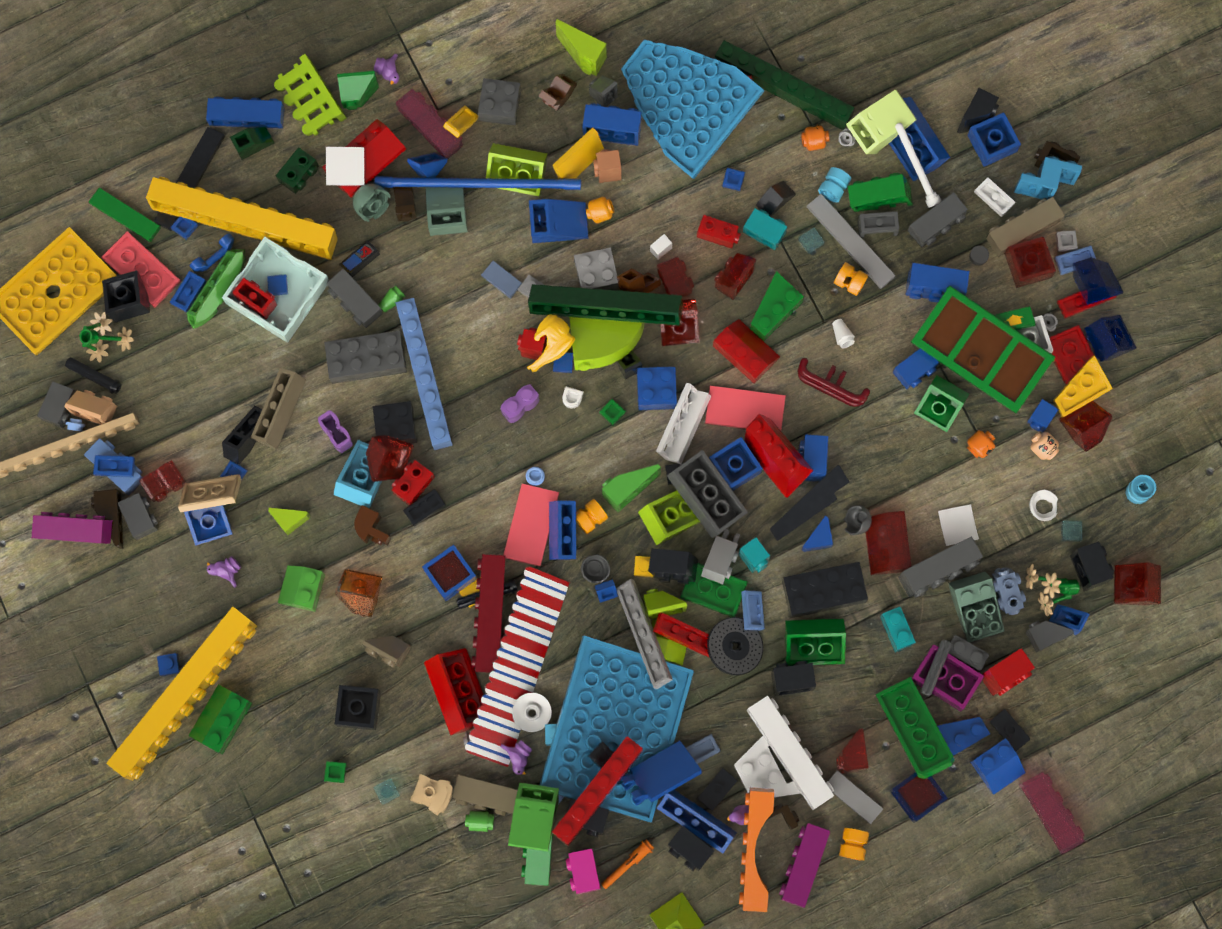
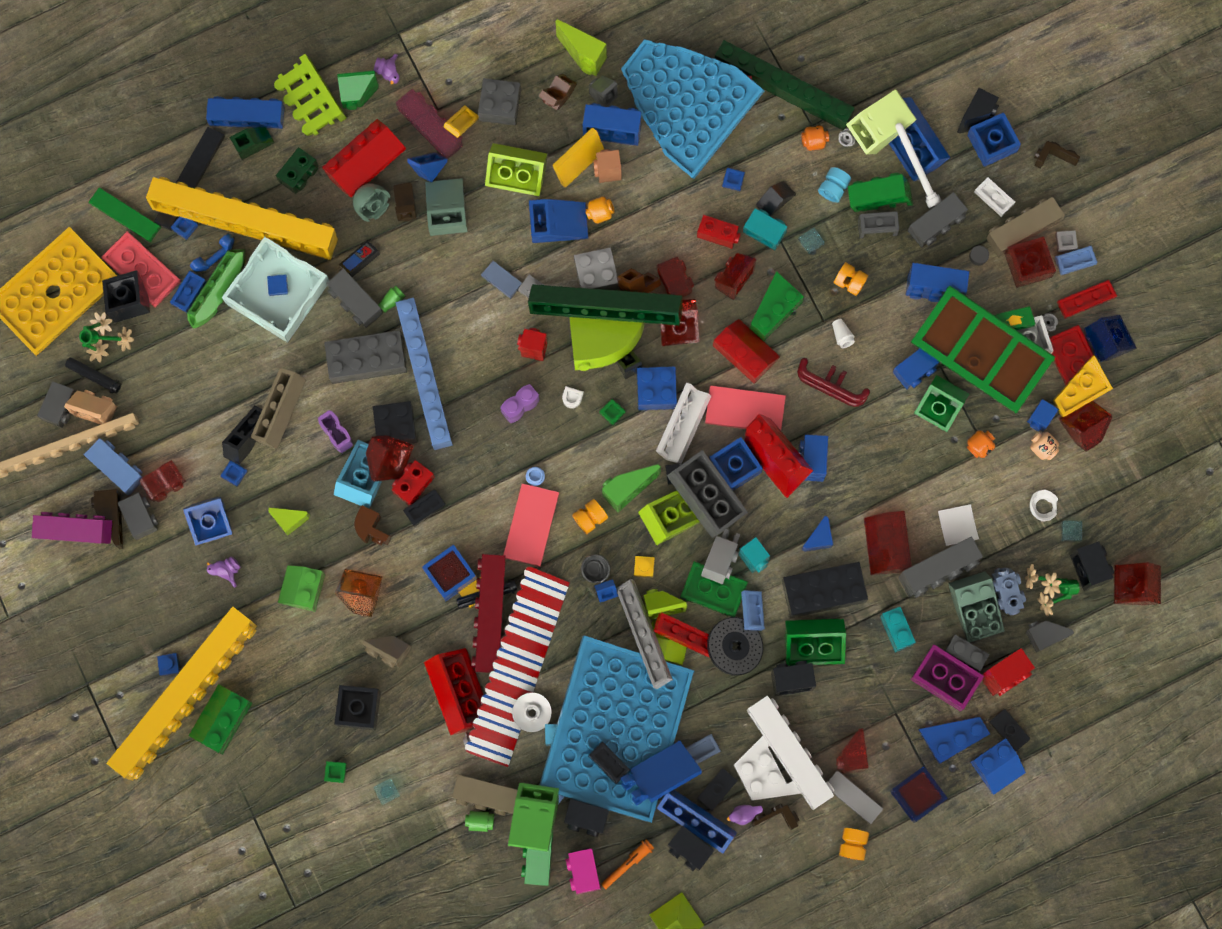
(75, 424): light blue plate -> none
(114, 466): blue plate -> none
(209, 493): tan tile -> none
(254, 298): red brick -> none
(345, 166): white tile -> none
(432, 794): tan piece -> none
(518, 756): medium lavender animal -> none
(558, 340): yellow hair -> none
(562, 530): blue brick -> none
(564, 364): blue tile -> none
(566, 183): blue piece -> none
(597, 791): red brick -> none
(661, 246): white piece -> none
(673, 565): black brick -> none
(760, 807): orange arch -> none
(805, 865): magenta brick -> none
(812, 503): black wedge -> none
(851, 241): light grey tile -> none
(857, 520): dark grey hair -> none
(915, 728): green piece -> none
(936, 667): dark grey axle -> none
(1049, 175): dark azure bracket -> none
(1052, 812): clear pink brick -> none
(1069, 618): blue slope -> none
(1095, 280): clear blue slope -> none
(1140, 489): medium azure wheel -> none

